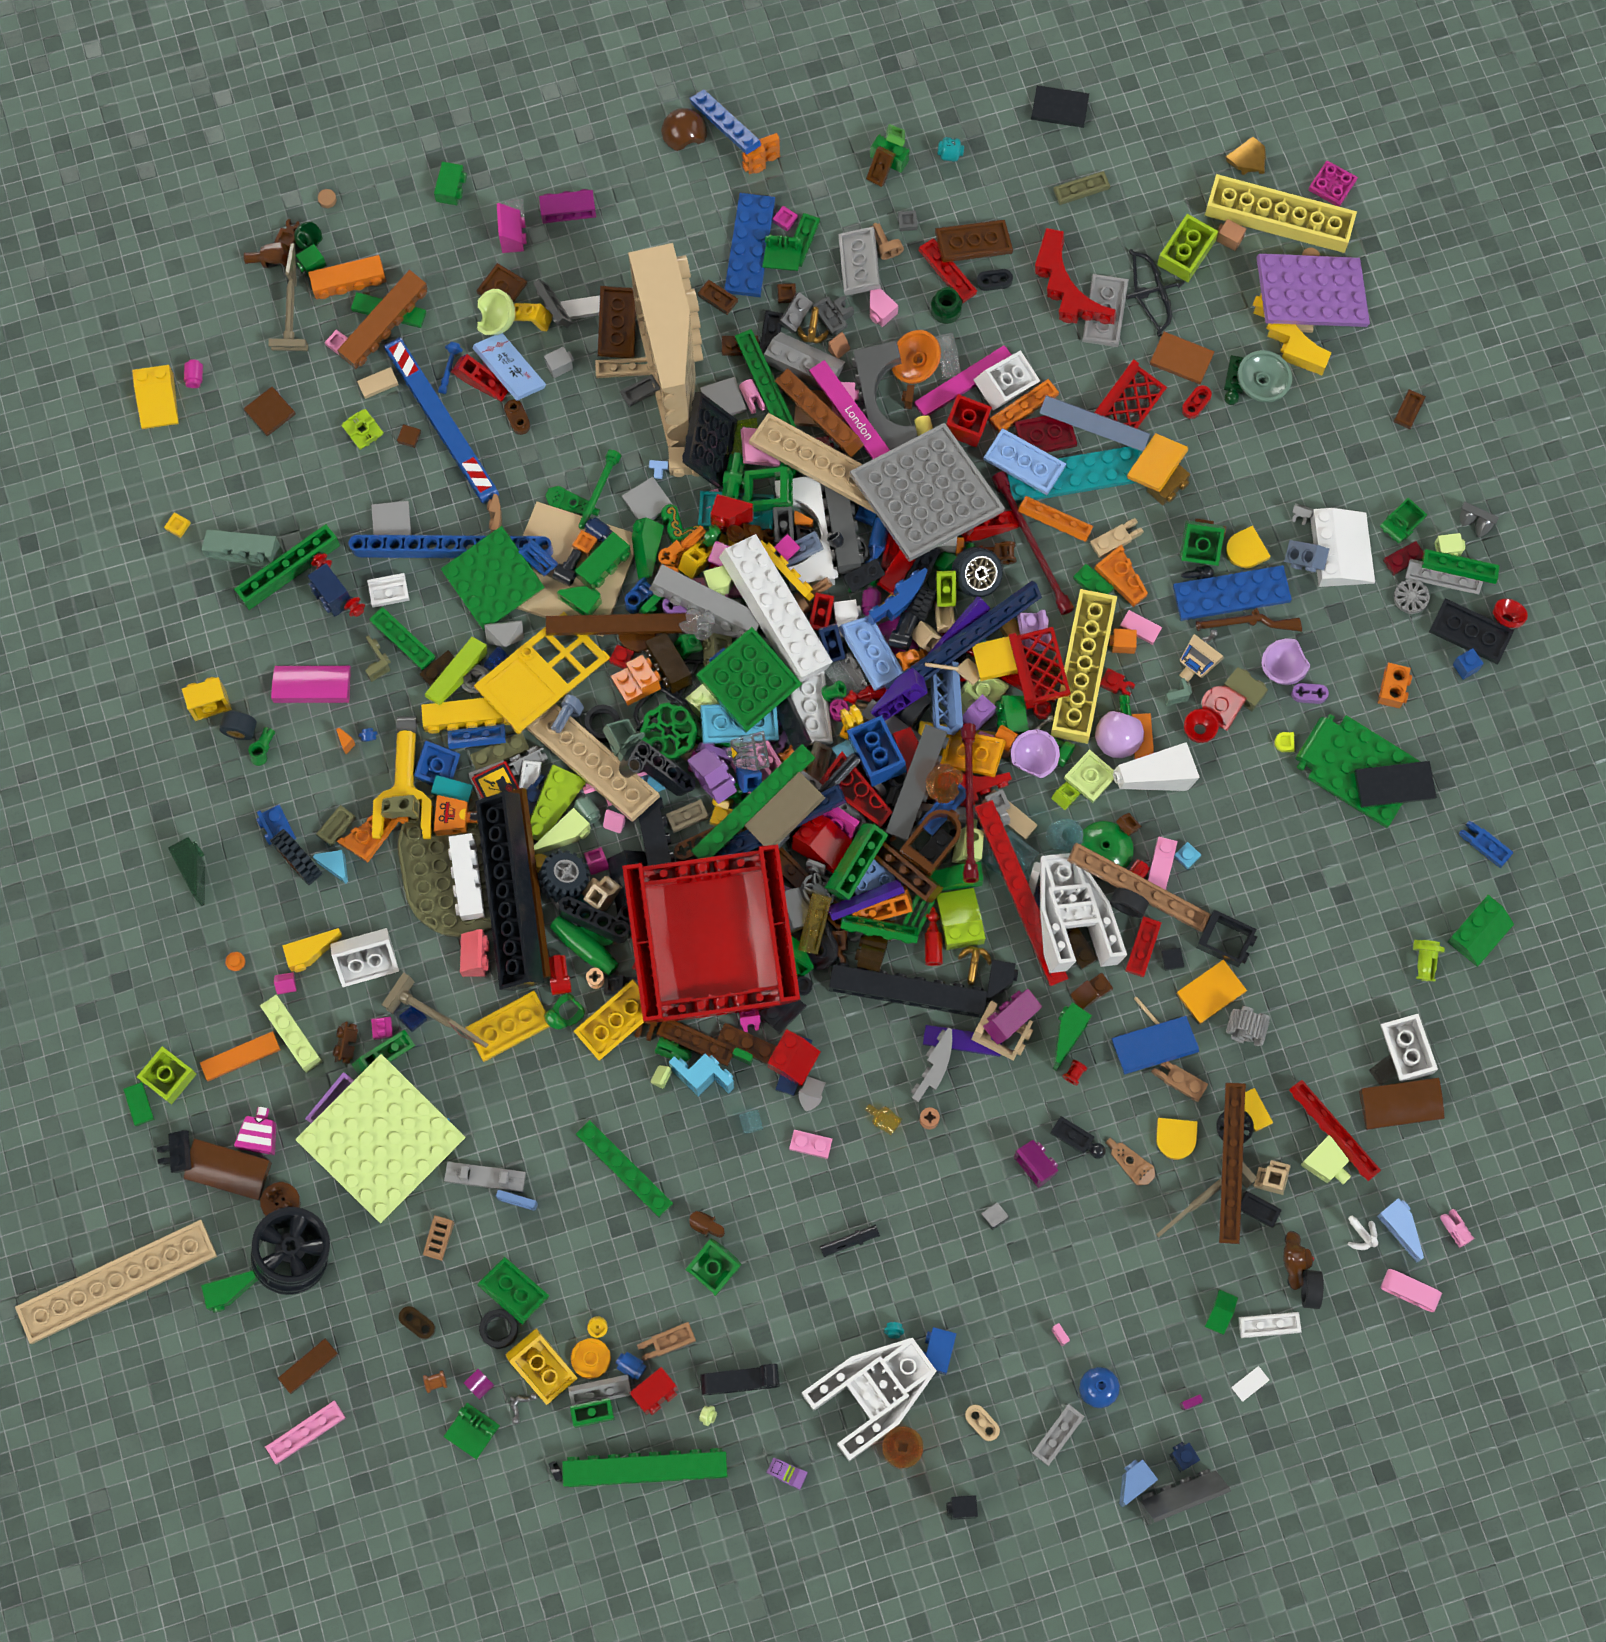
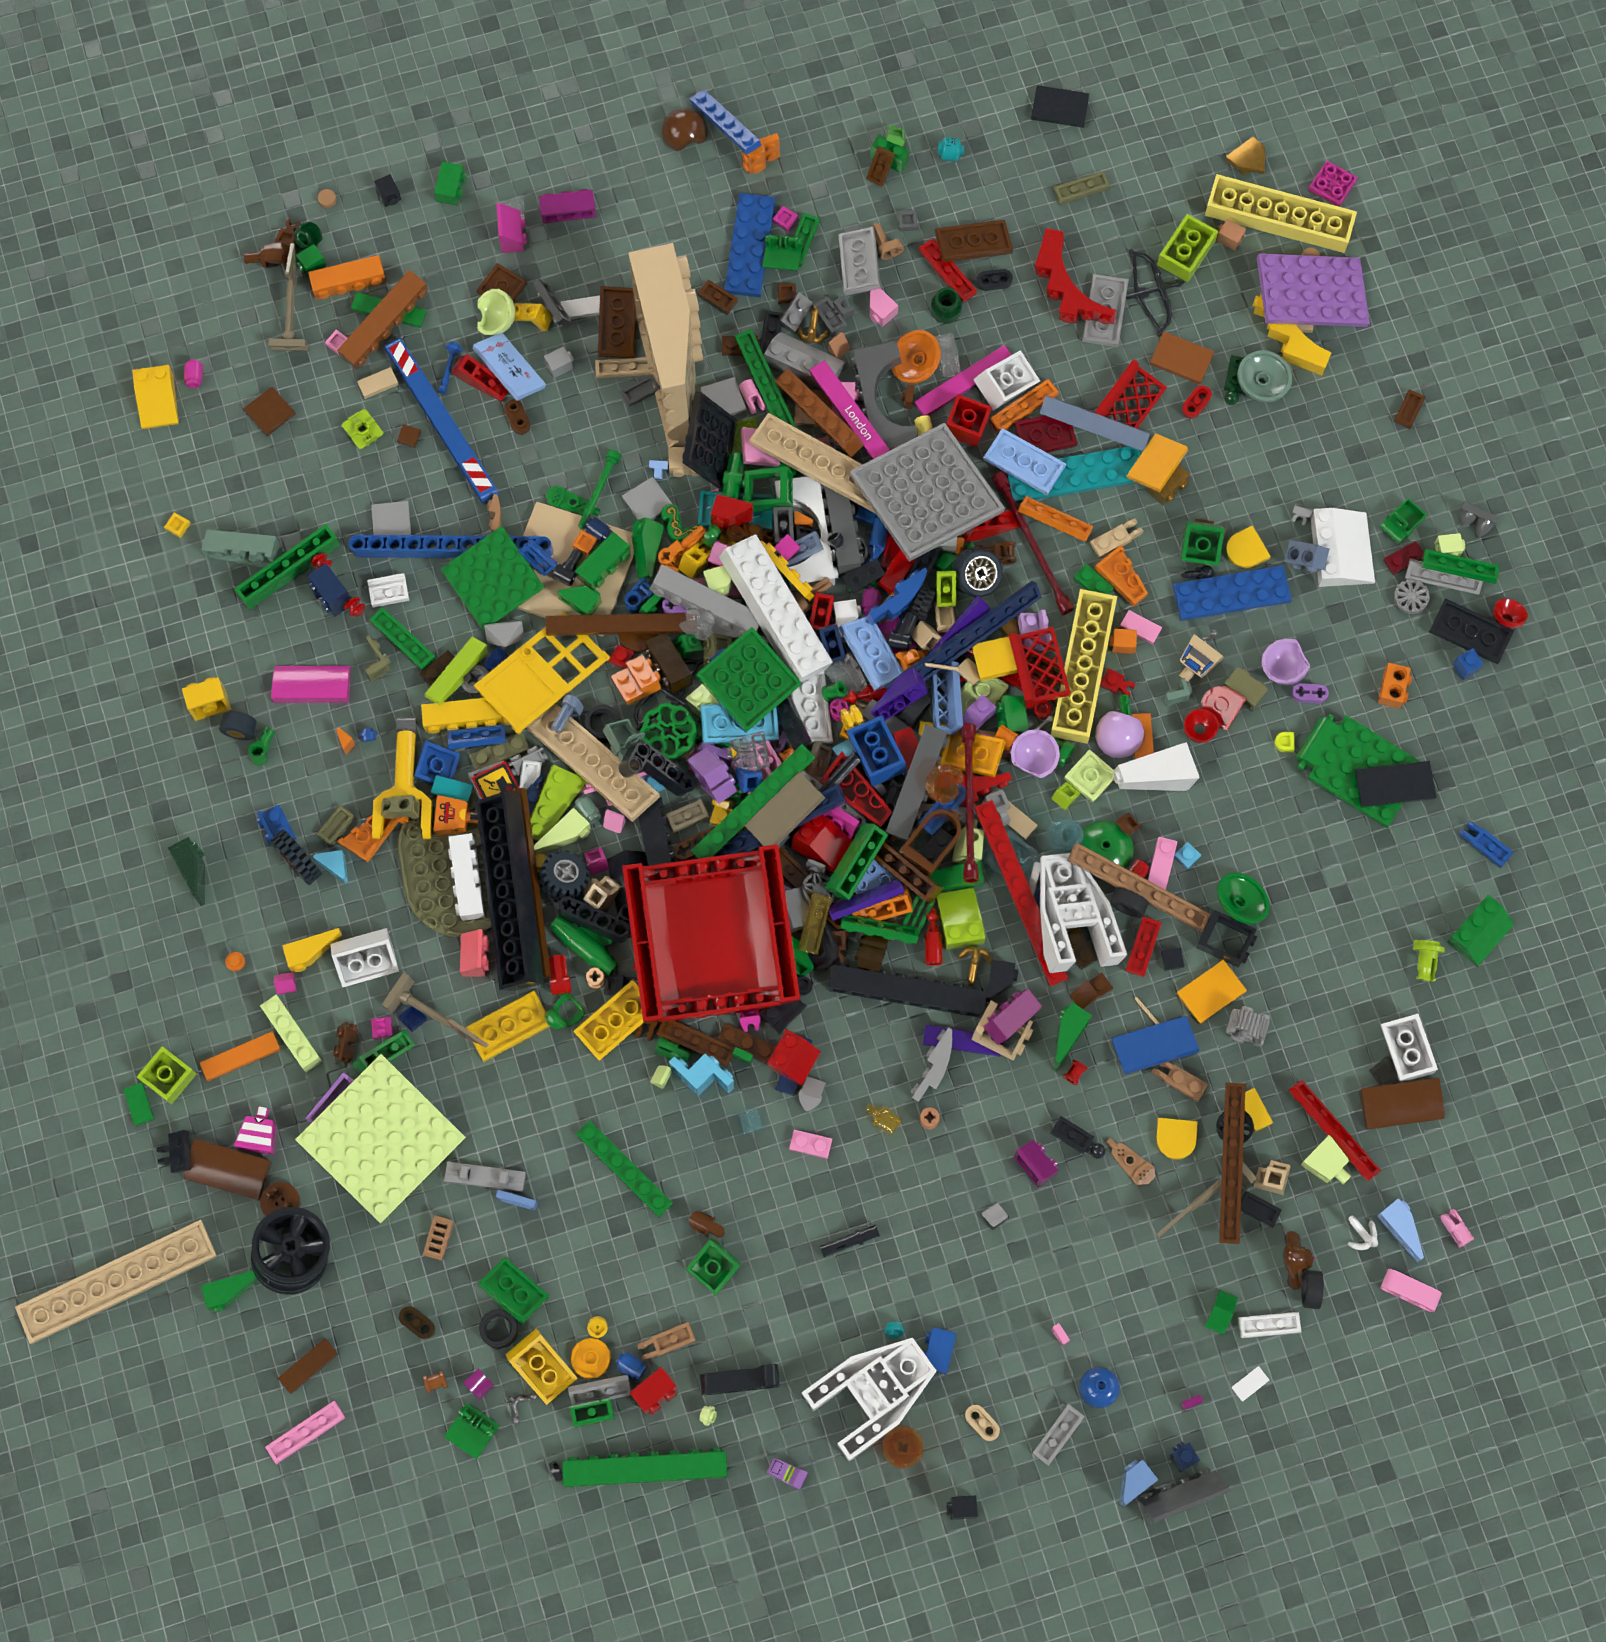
(387, 190): none -> black brick
(1243, 898): none -> green dish
(1287, 624): reddish brown piece -> none

